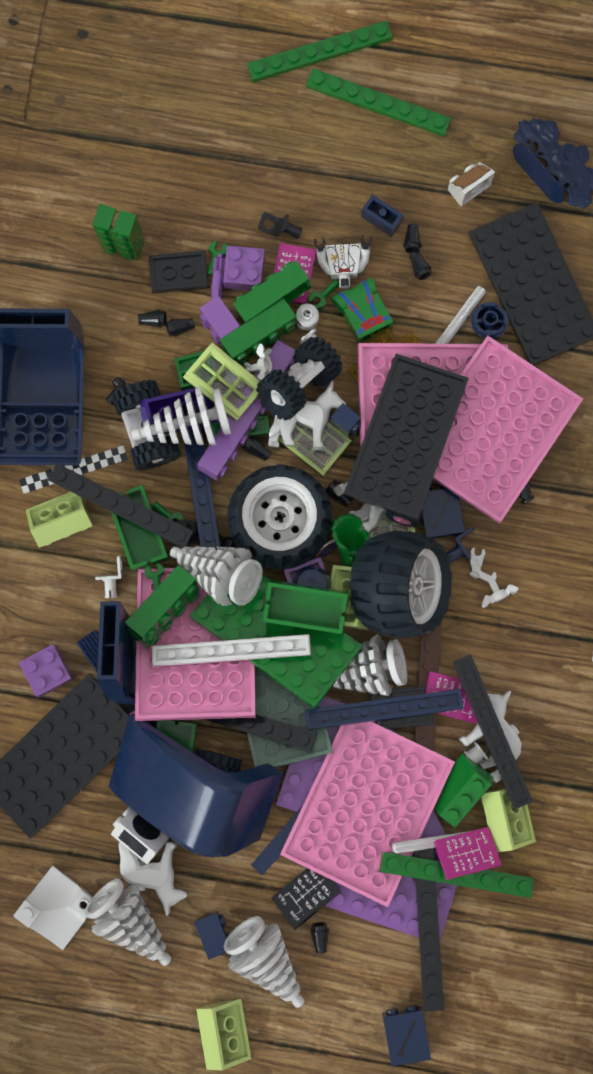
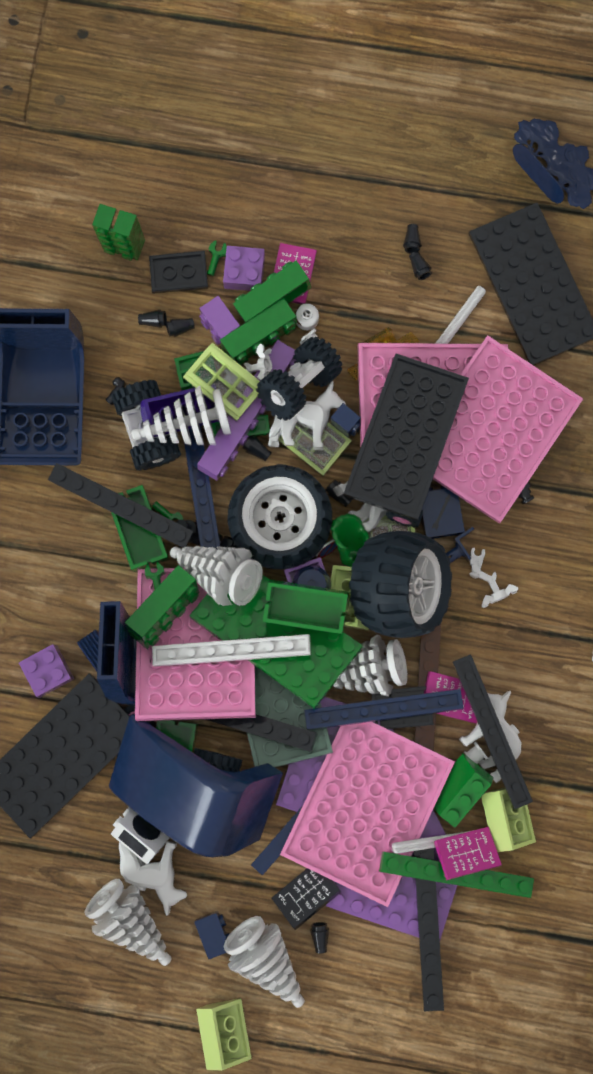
(55, 908): white slope -> none
(58, 518): yellowish green slope -> none
(87, 465): sticker -> none
(110, 580): white bracket -> none
(218, 274): medium lavender piece -> none
(280, 226): black bracket -> none
(319, 51): green plate -> none
(322, 295): green bar -> none
(343, 260): white torso -> none
(363, 310): green piece -> none
(378, 102): green plate -> none
(382, 215): dark blue brick -> none
(406, 1035): dark blue brick -> none
(471, 183): white slope -> none
(489, 320): dark blue cone -> none

